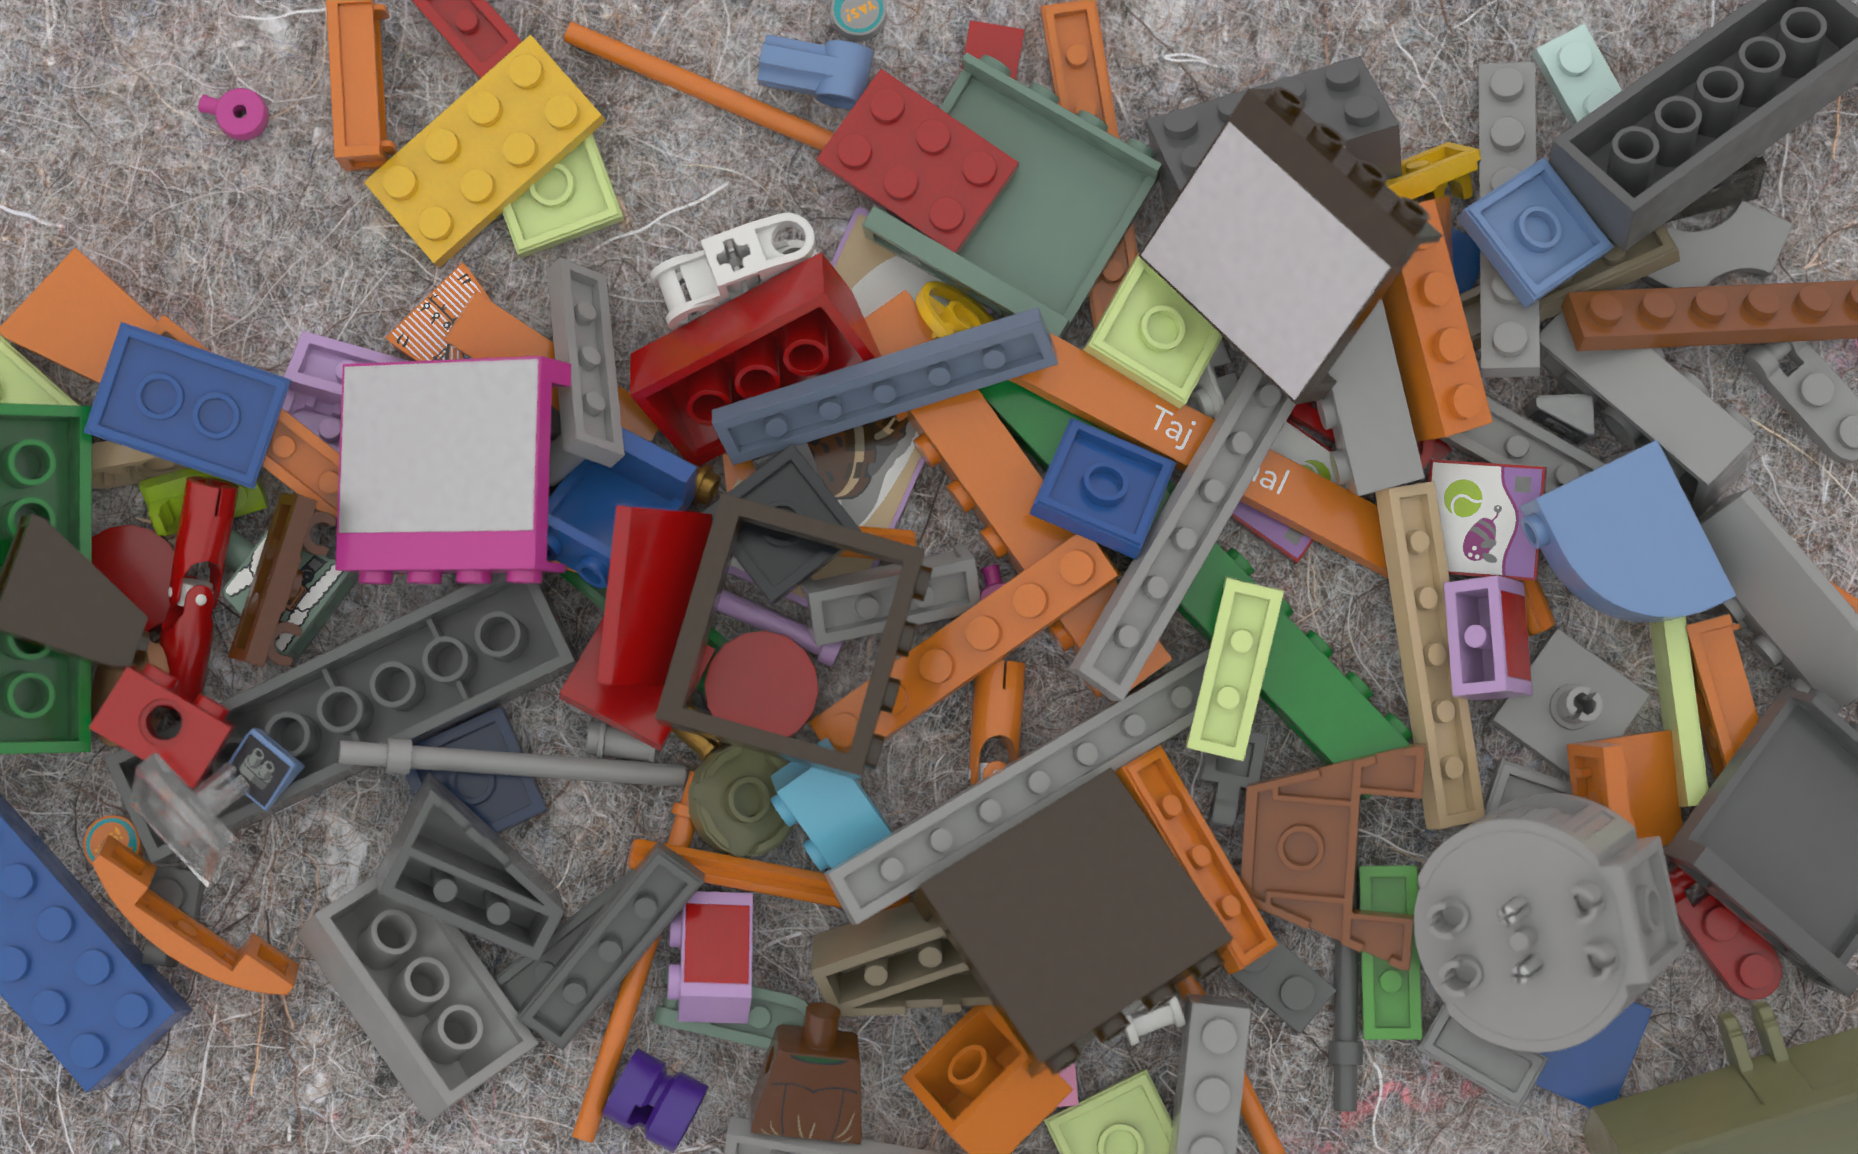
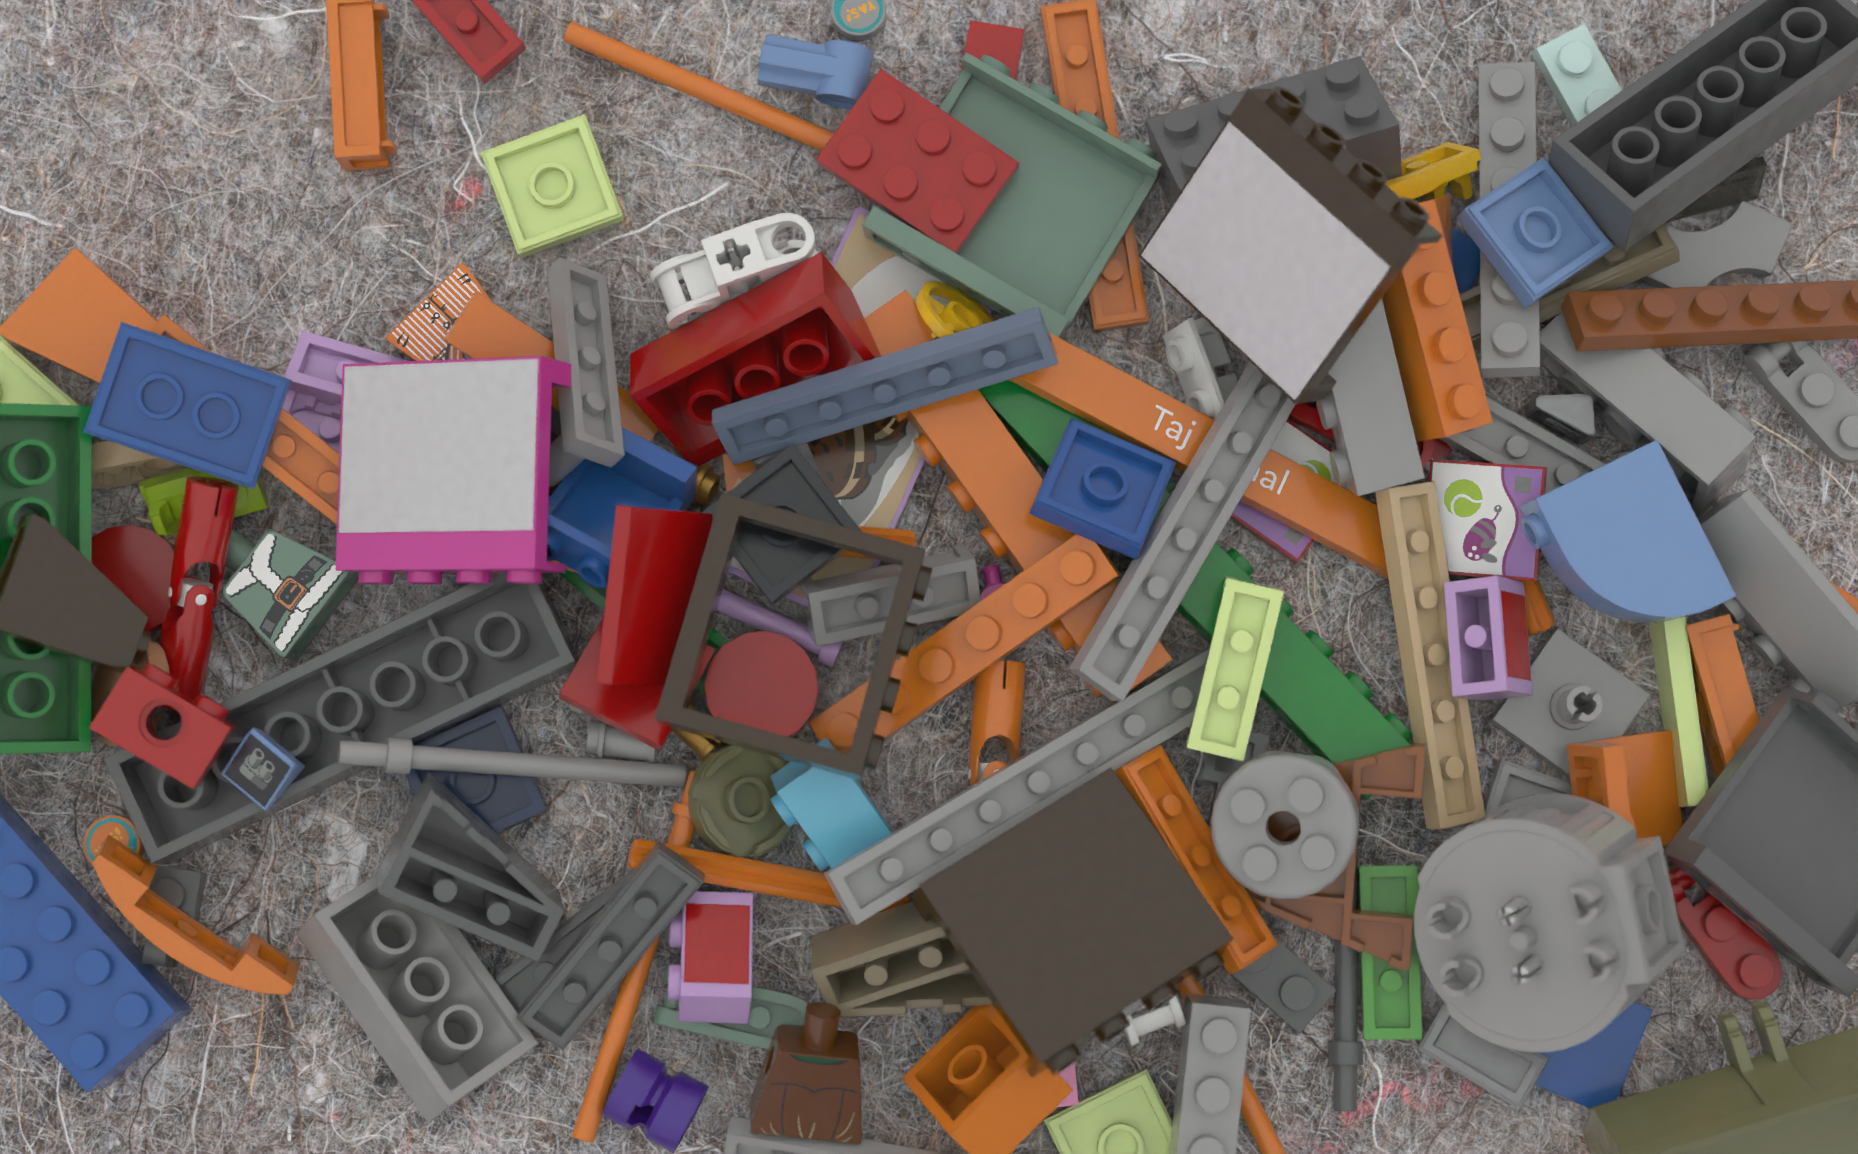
(188, 817): clear tile -> none
(228, 108): dark pink piece -> none
(278, 580): reddish brown plate -> none
(484, 151): yellow plate -> none
(1154, 336): yellowish green tile -> none
(1290, 783): none -> light grey plate

